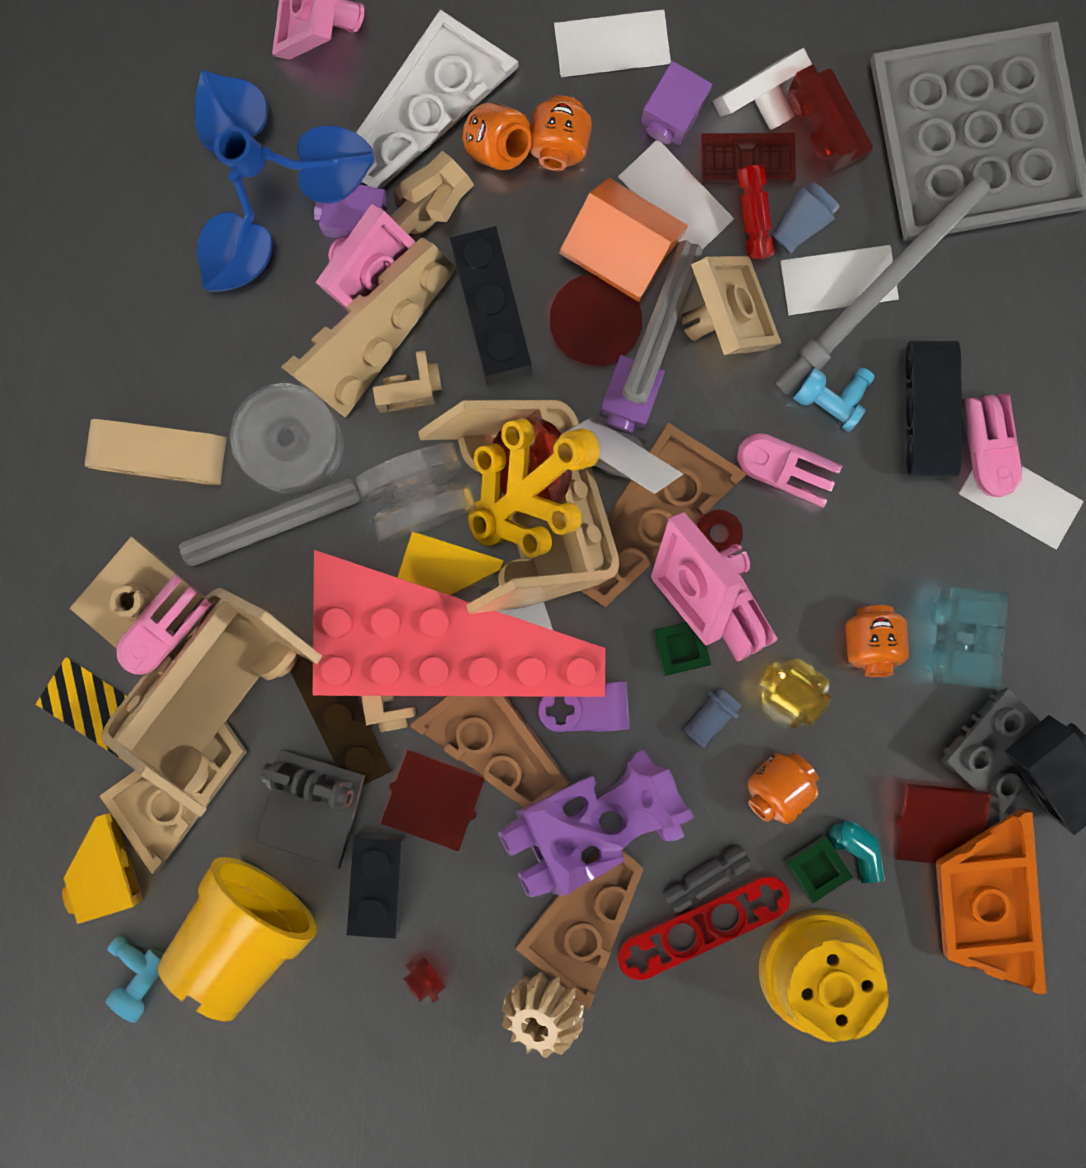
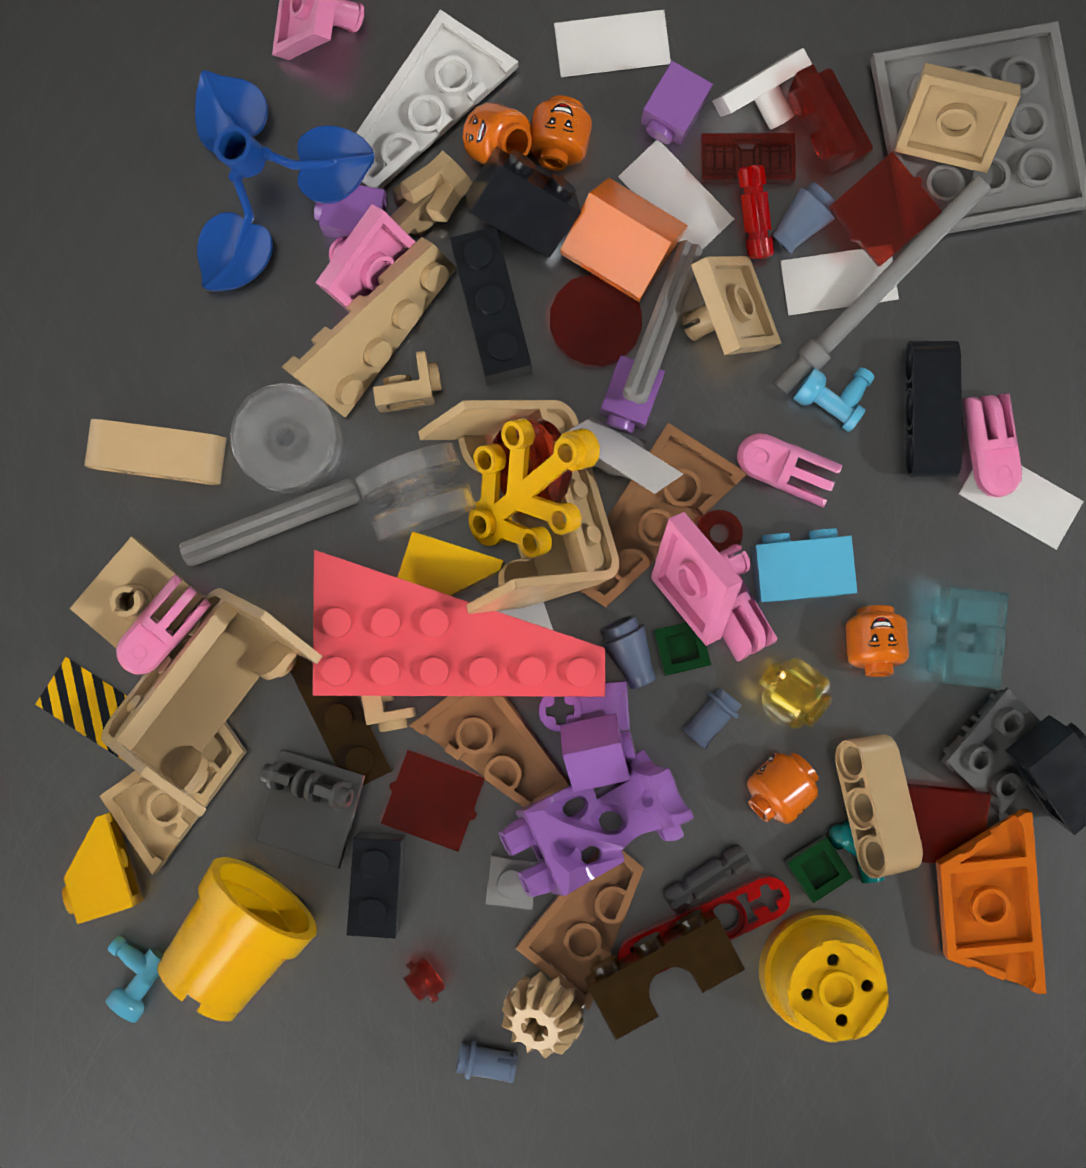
(486, 1063): none -> sand blue pin
(504, 884): none -> light grey plate
(523, 201): none -> black brick
(596, 752): none -> medium lavender brick
(624, 984): none -> dark brown arch
(629, 650): none -> sand blue cone
(803, 567): none -> medium azure brick
(878, 805): none -> tan beam
(885, 209): none -> clear red piece
(957, 117): none -> tan tile

